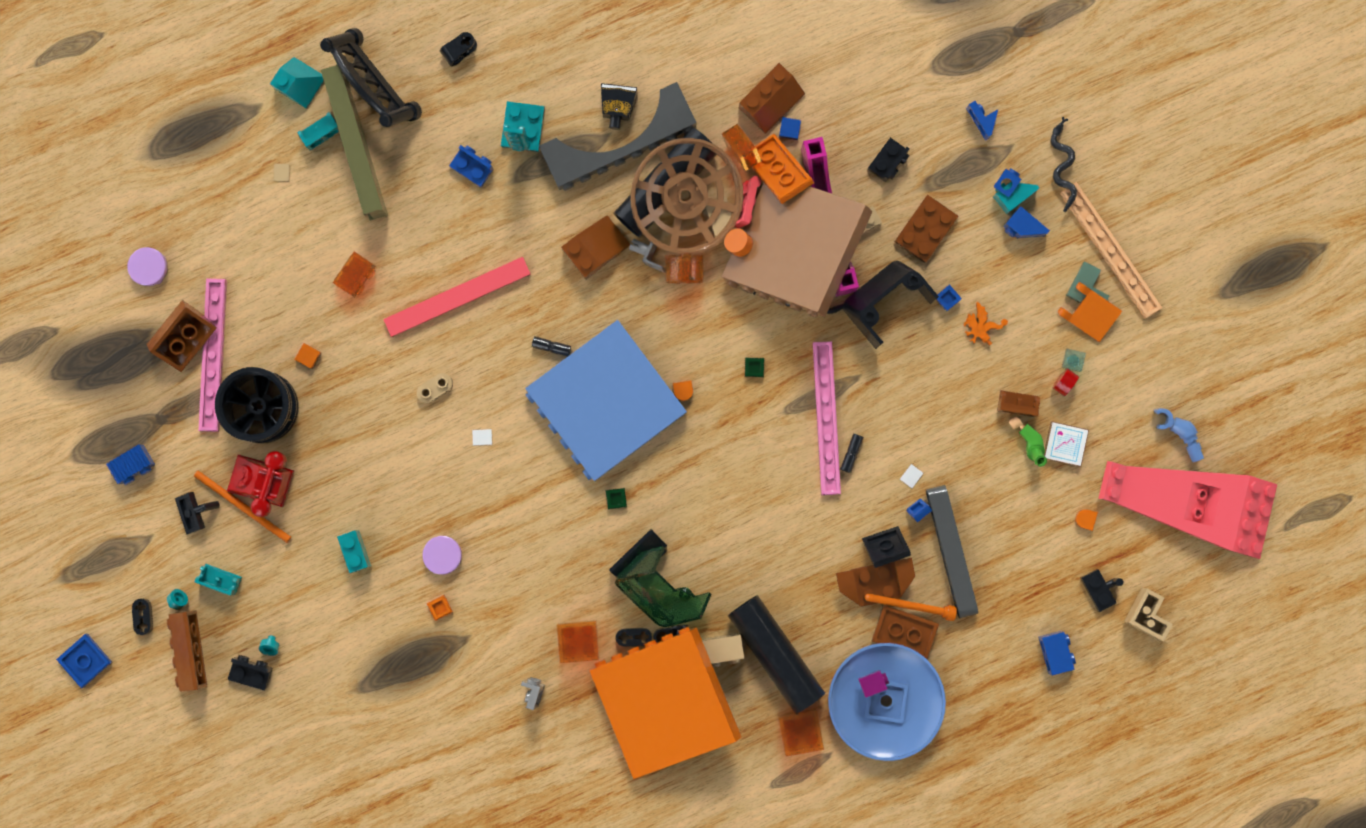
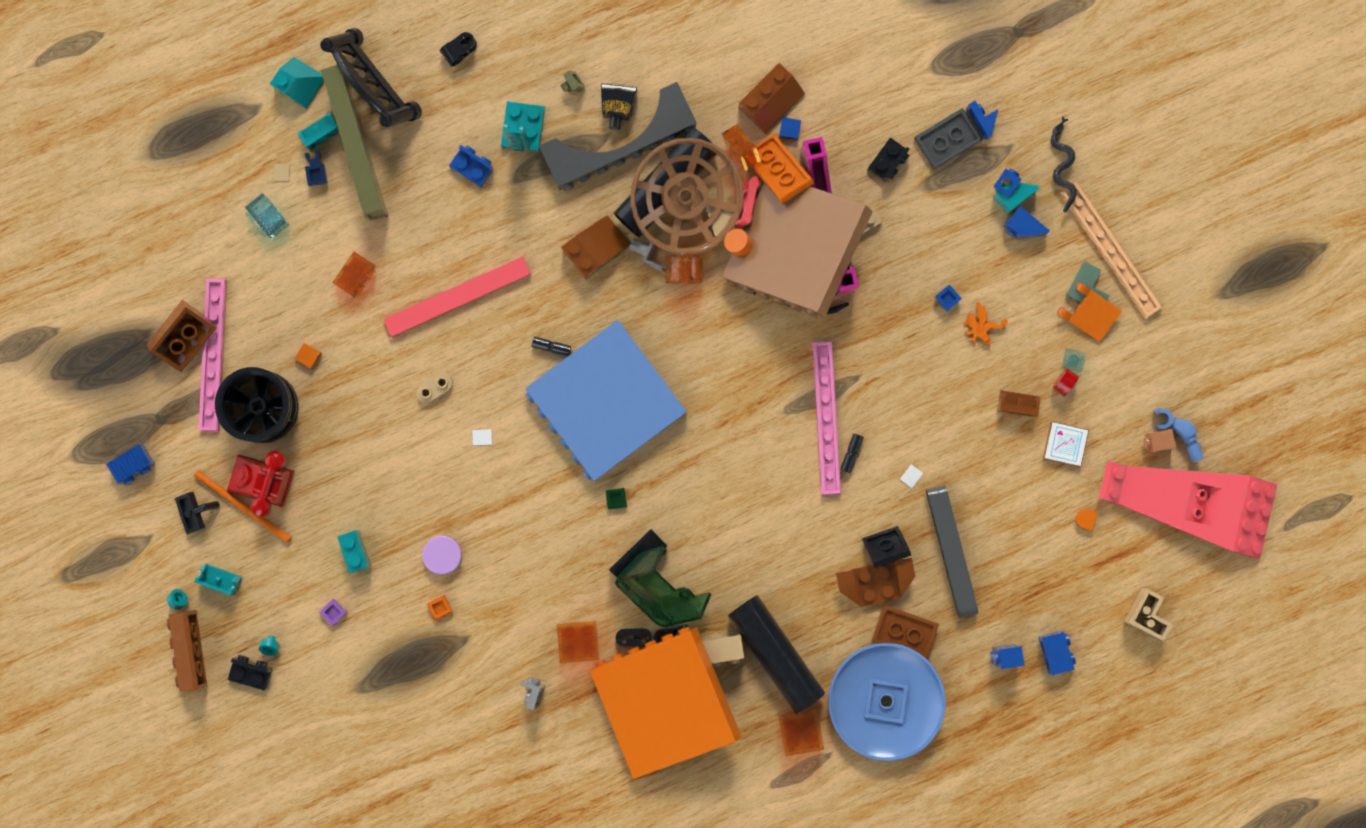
(84, 660): blue tile -> none
(137, 616): black beam -> none
(147, 266): lavender tile -> none
(266, 215): none -> clear light blue brick
(315, 172): none -> dark blue plate
(333, 612): none -> medium lavender tile
(572, 82): none -> olive tile
(683, 390): orange tile -> none
(754, 367): dark green tile -> none
(861, 303): black windscreen -> none
(873, 683): magenta brick -> none
(919, 510): blue tile -> none
(926, 228): dark orange plate -> none
(947, 612): orange piece -> none
(948, 138): none -> dark grey tile
(1007, 656): none -> blue brick
(1034, 441): bright green arm -> none
(1099, 589): black plate -> none
(1159, 440): none -> nougat brick

